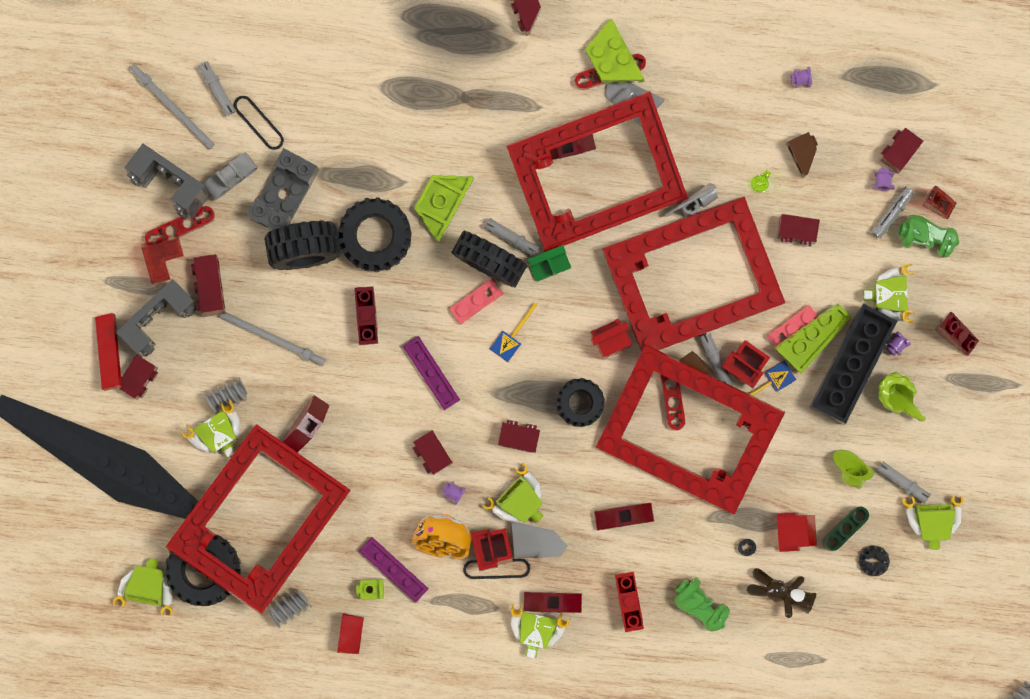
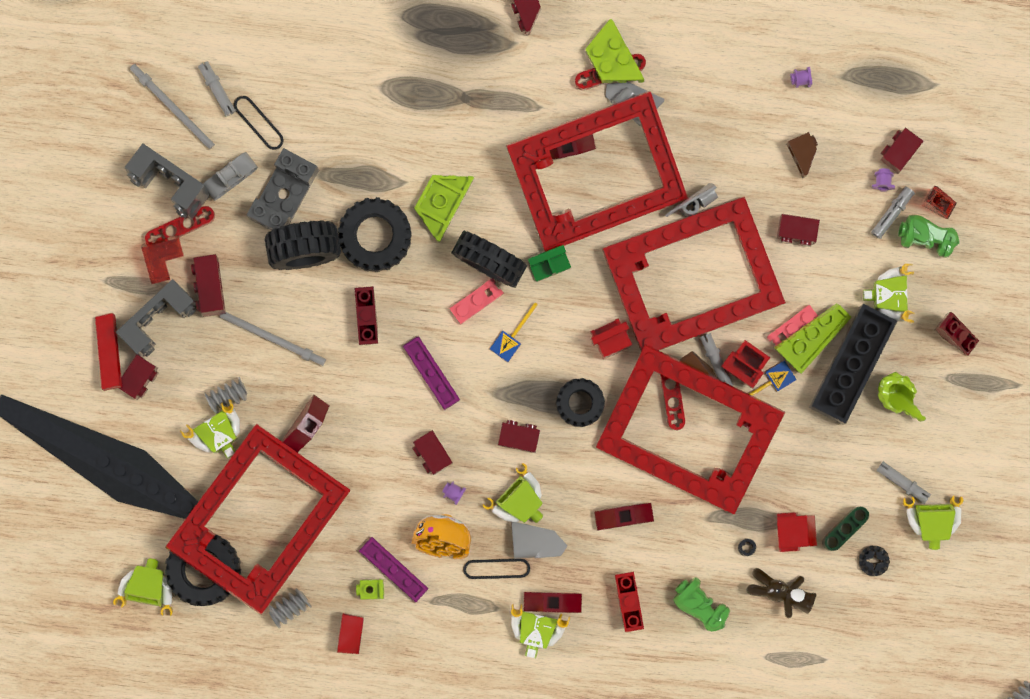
(491, 548): red plate -> none
(511, 237): light grey pin -> none
(763, 179): clear neon green piece -> none
(853, 469): lime piece -> none
(897, 344): medium lavender brick -> none

